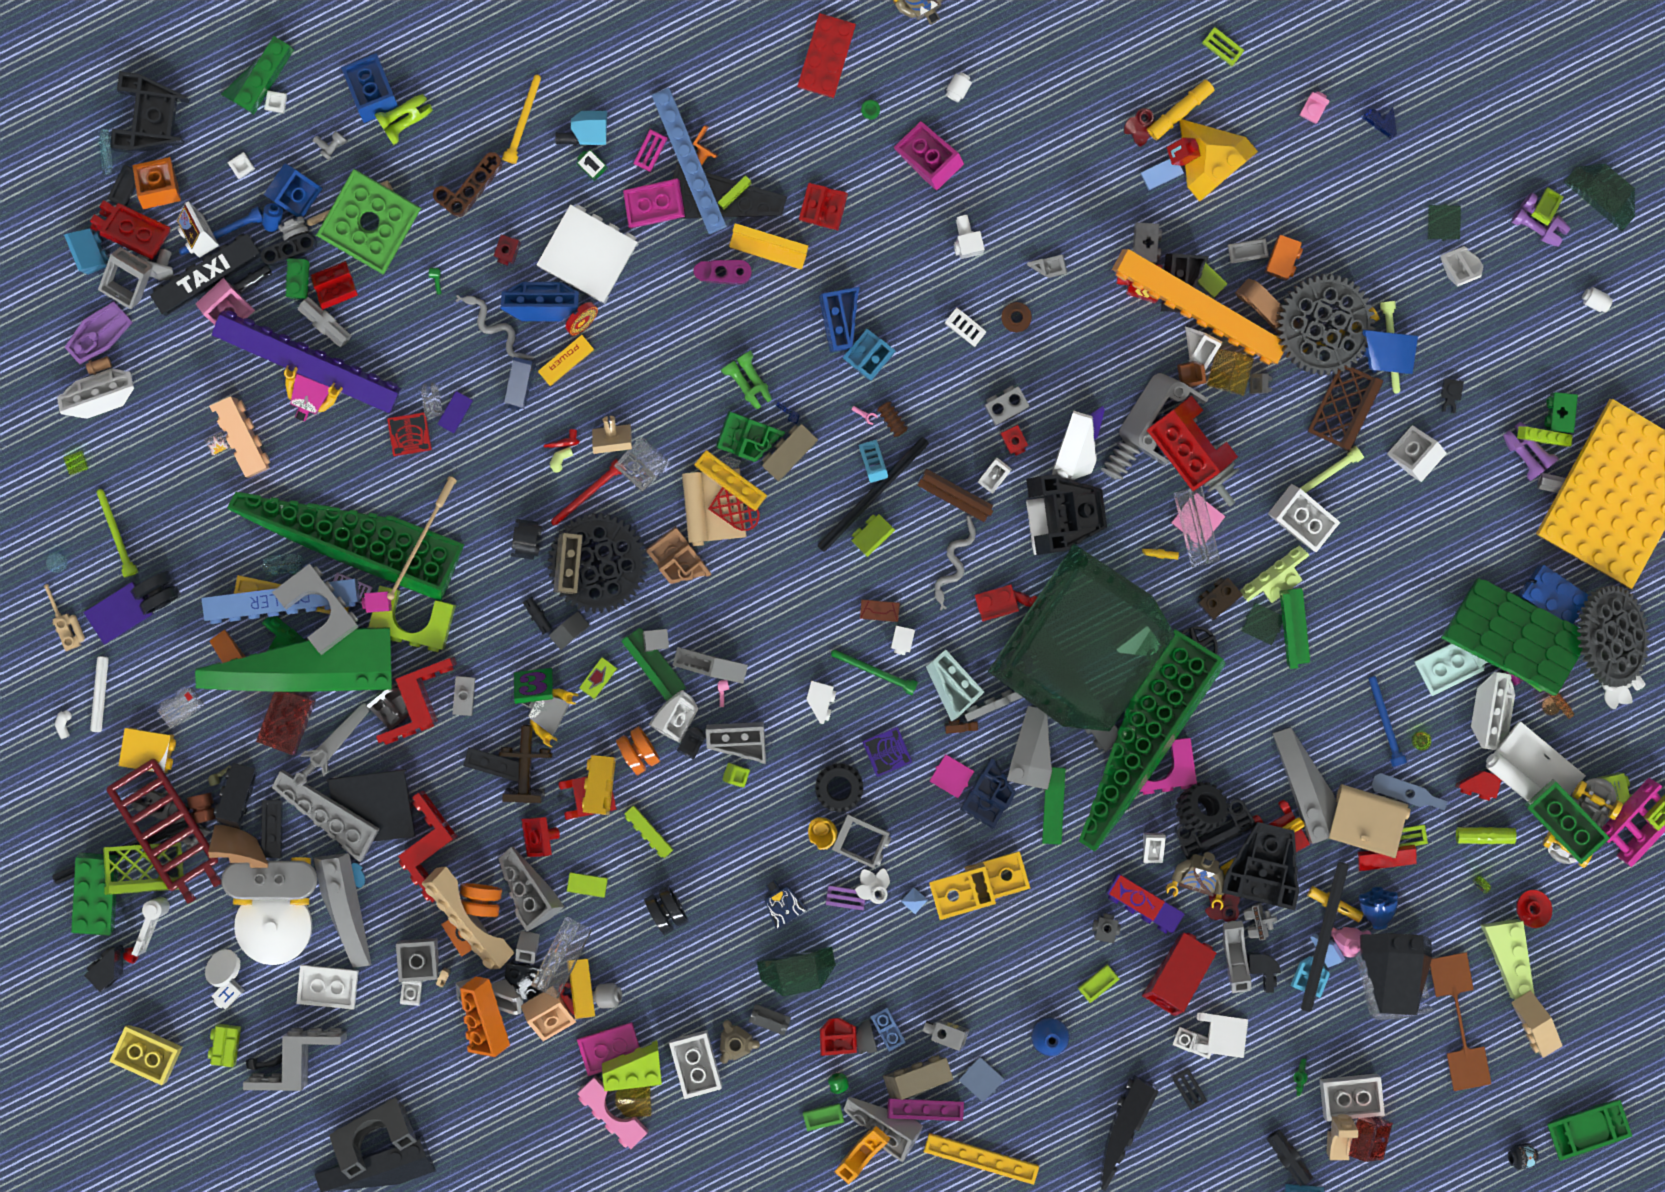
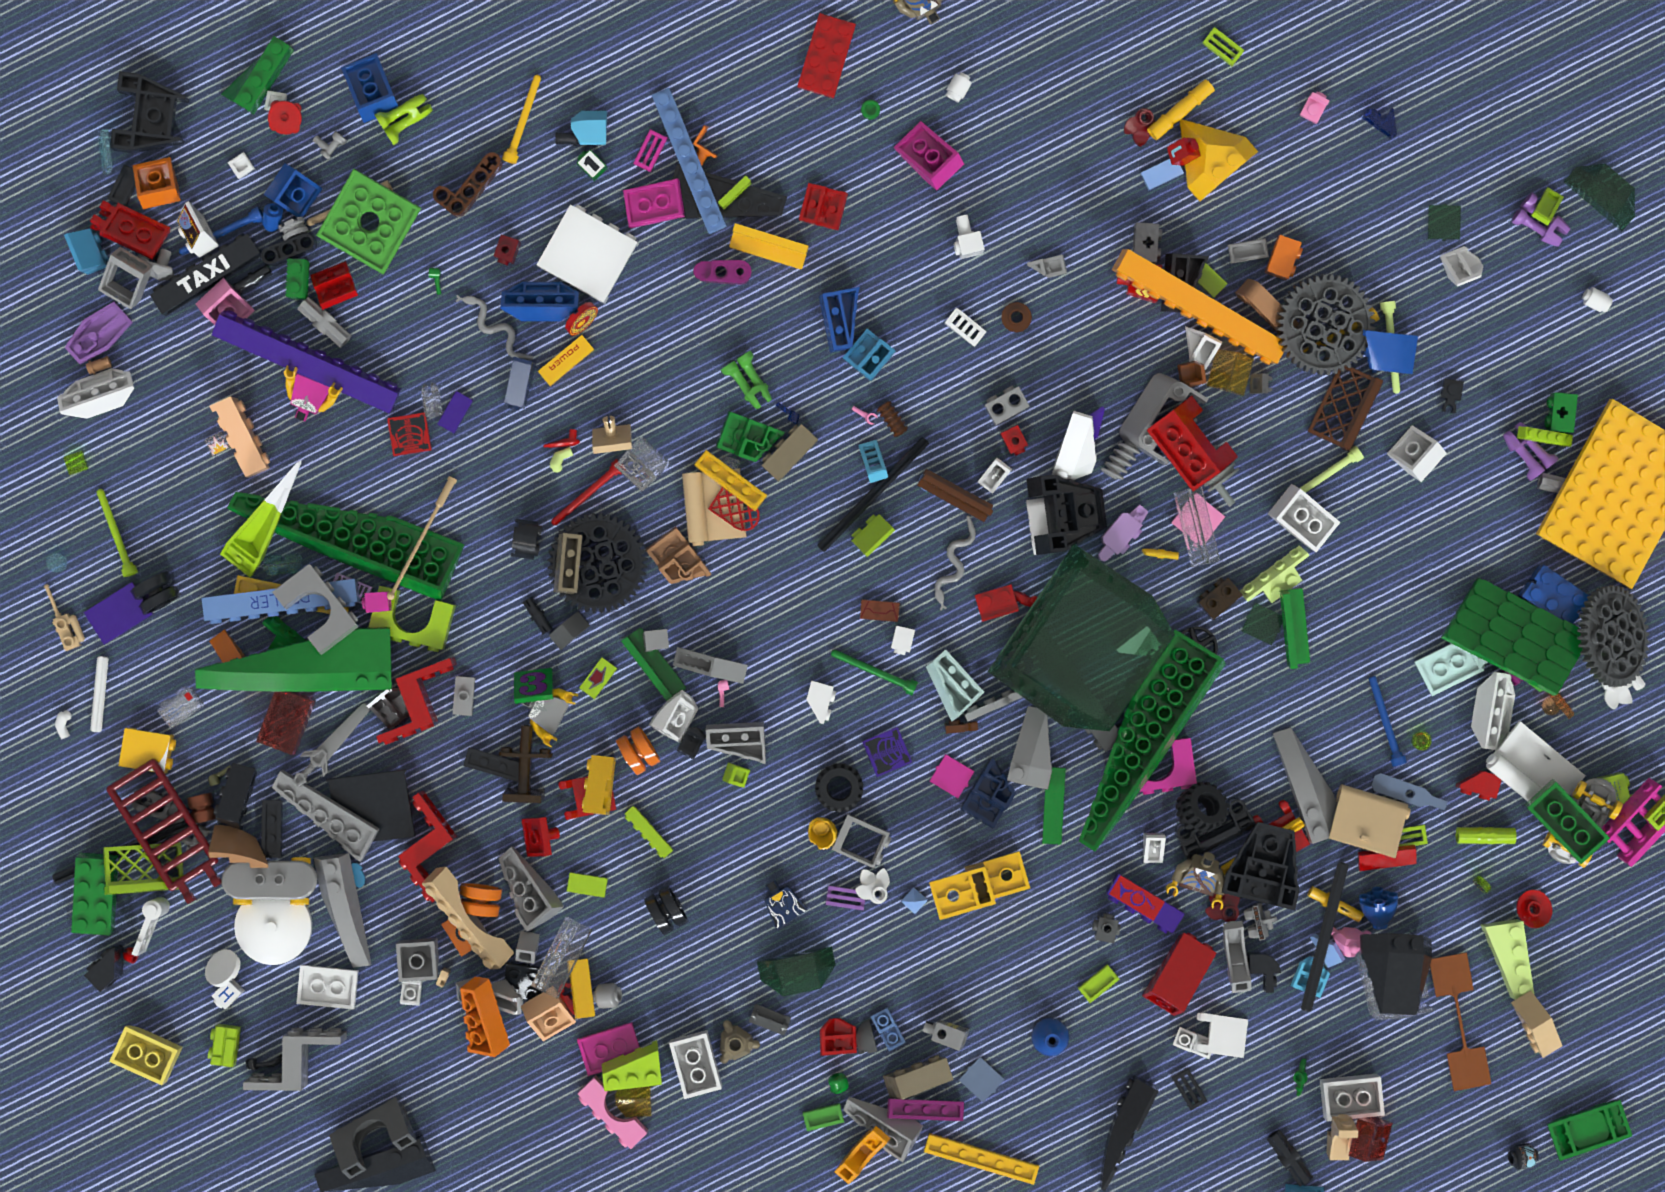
(250, 542): none -> lime plate
(285, 117): none -> red piece
(1121, 532): none -> lavender hinge

